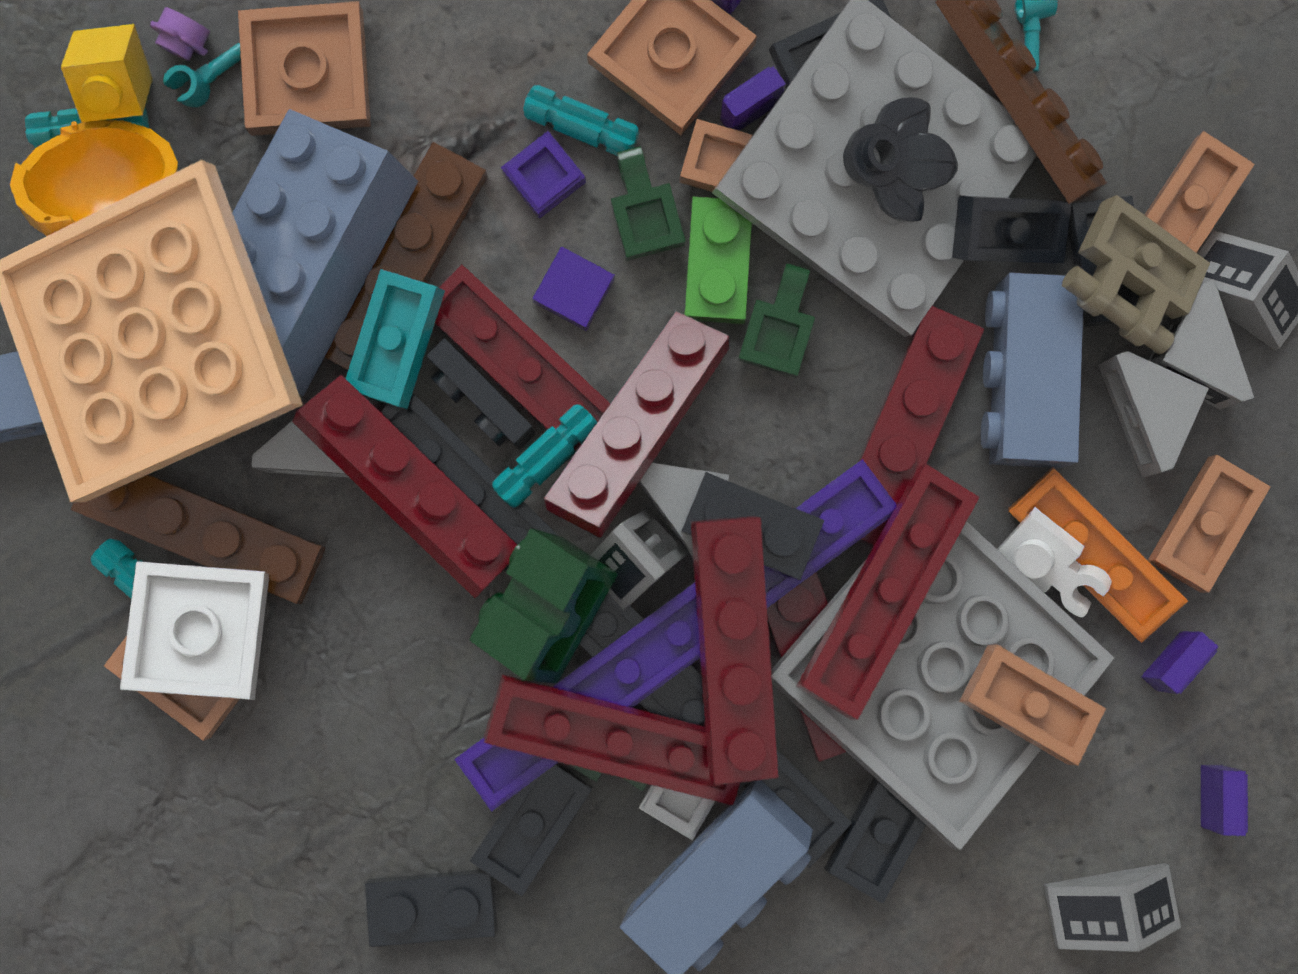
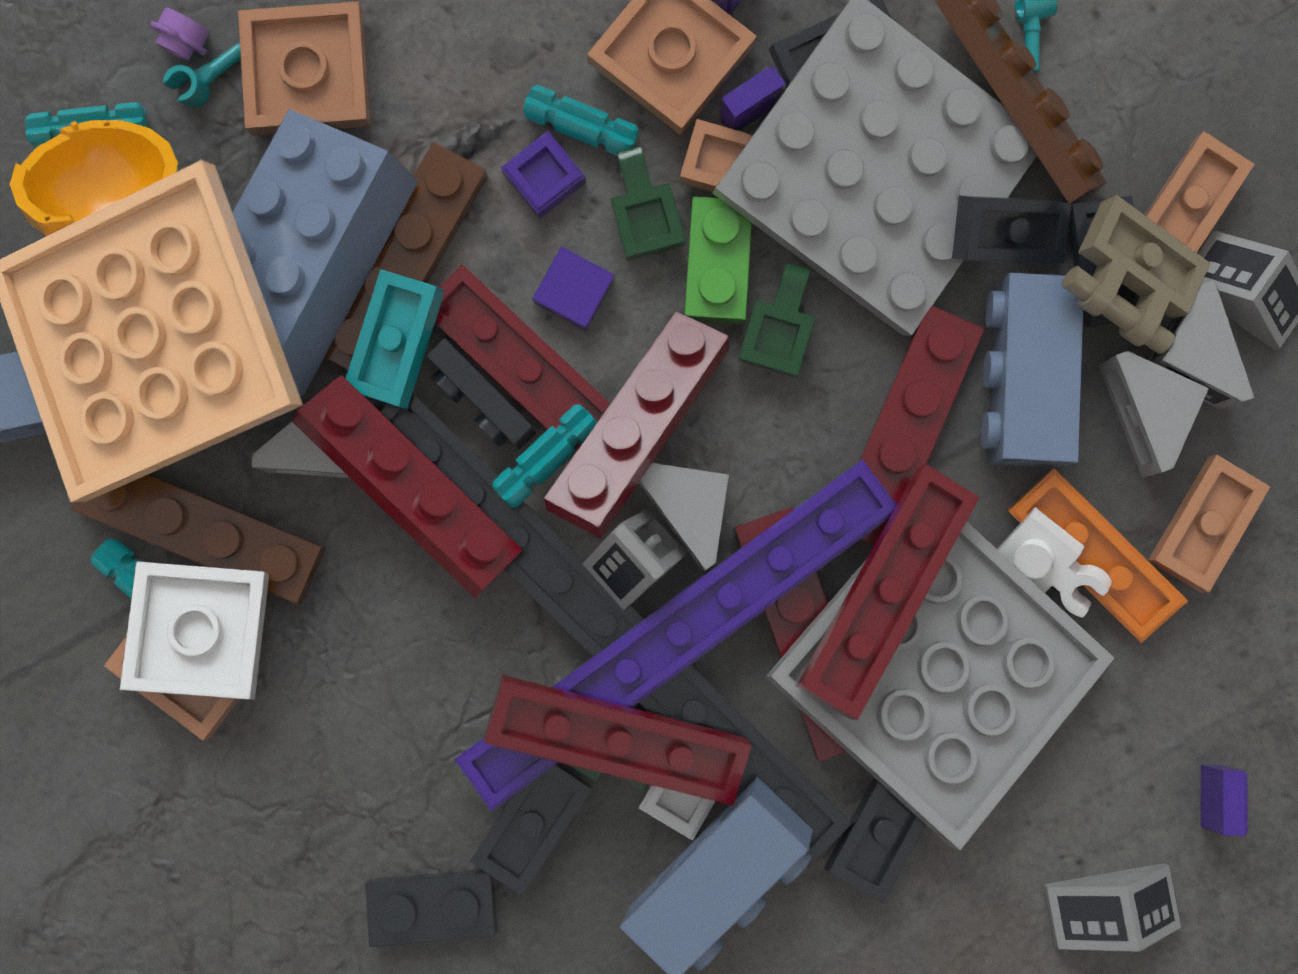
(107, 73): yellow brick -> none
(543, 608): dark green brick -> none
(734, 649): dark red plate -> none
(786, 531): black plate -> none
(908, 158): black plate -> none
(1032, 705): nougat plate -> none
(1180, 662): dark purple tile -> none

